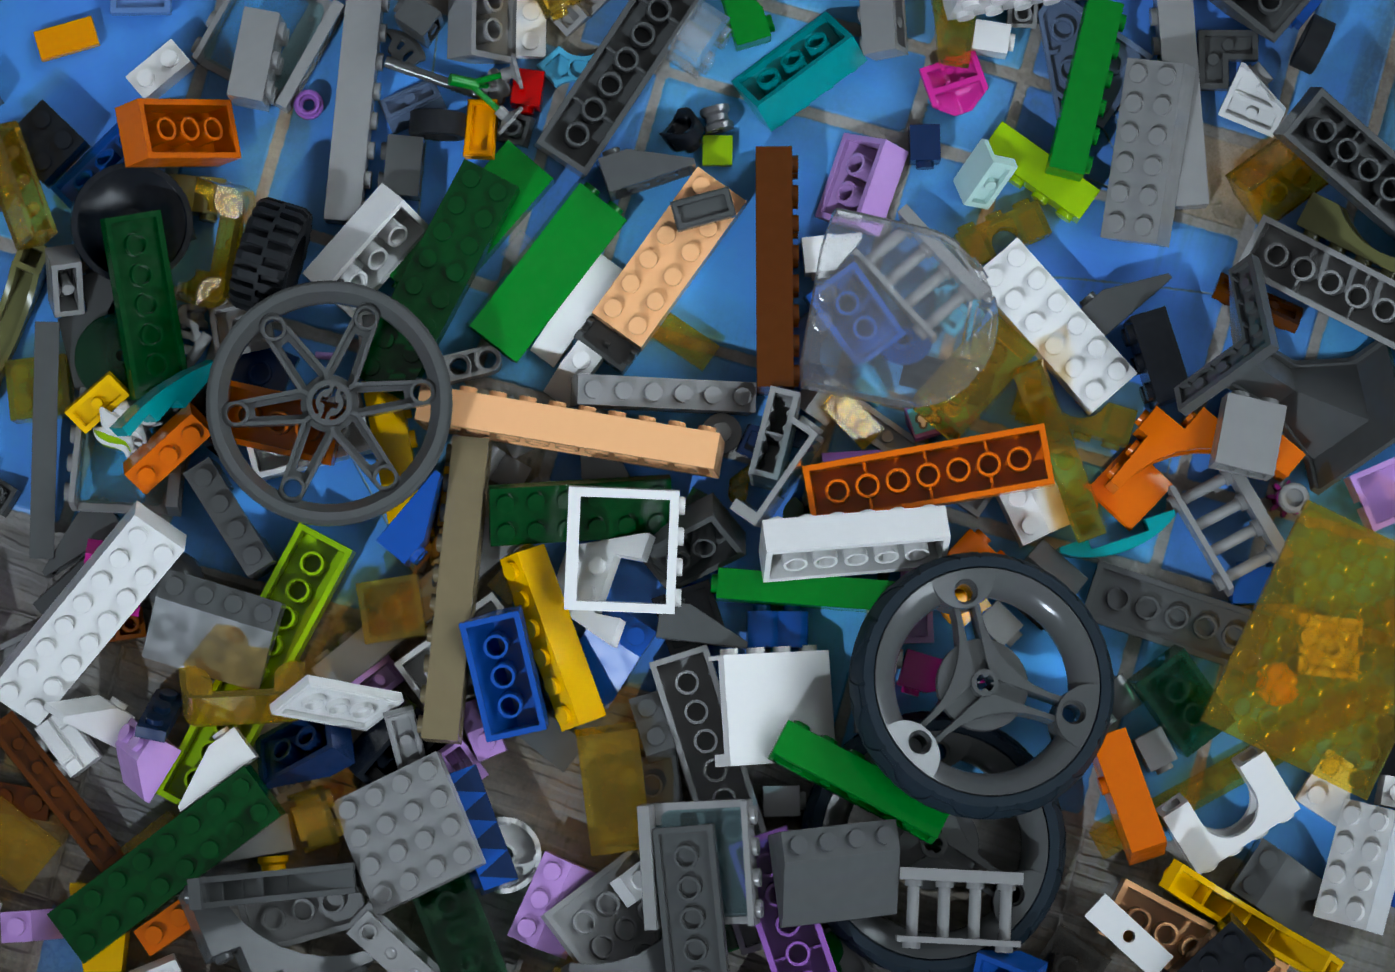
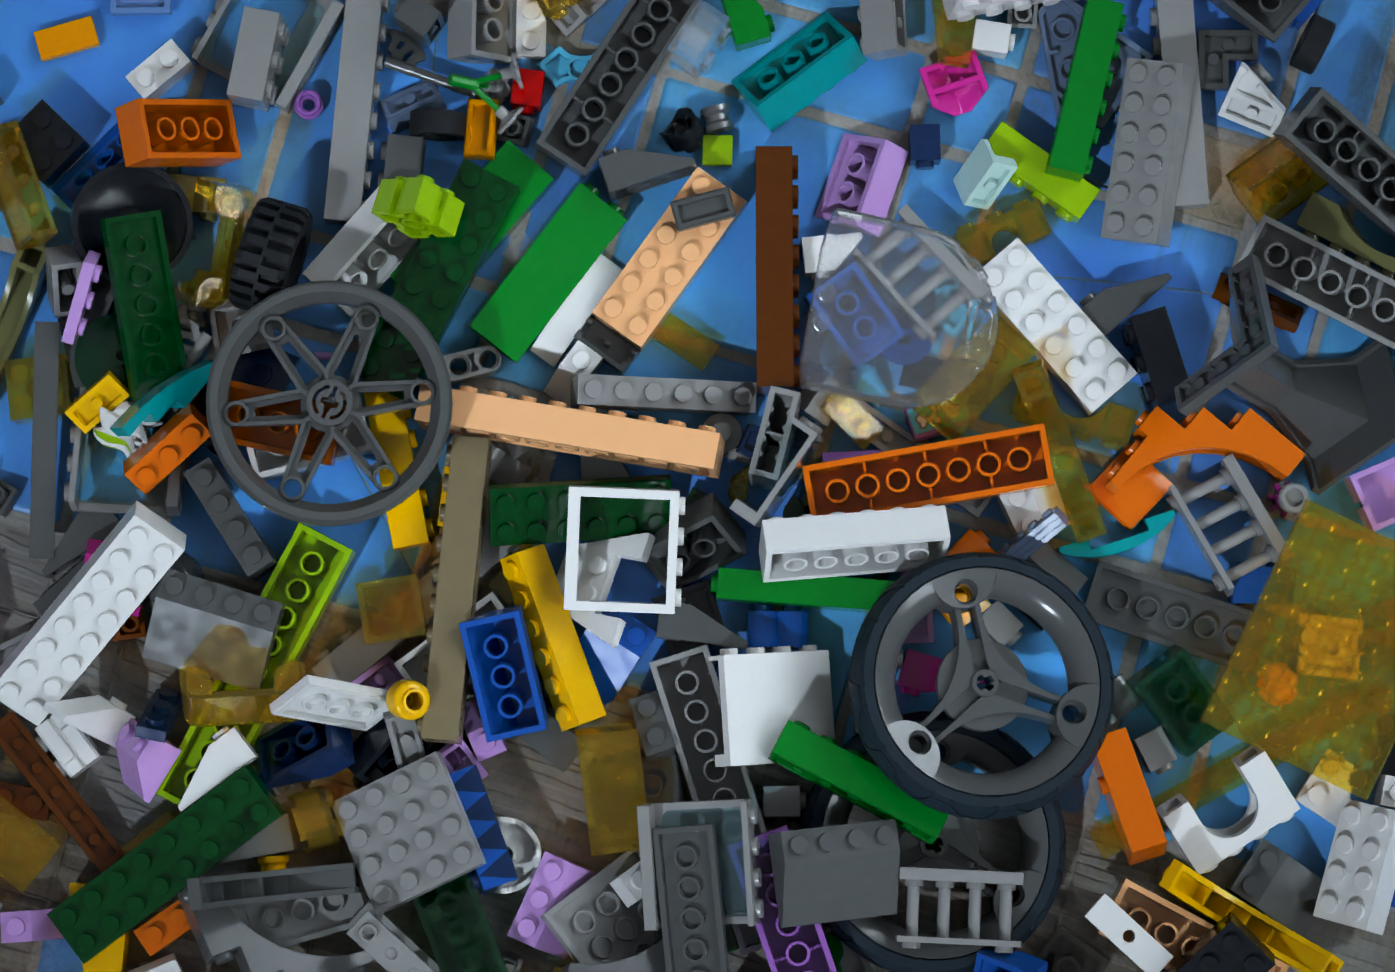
(82, 298): none -> lavender plate
(408, 699): none -> yellow head
(412, 527): blue slope -> none
(418, 206): none -> lime brick
(1037, 535): none -> sand blue piece
(1247, 435): light grey brick -> none

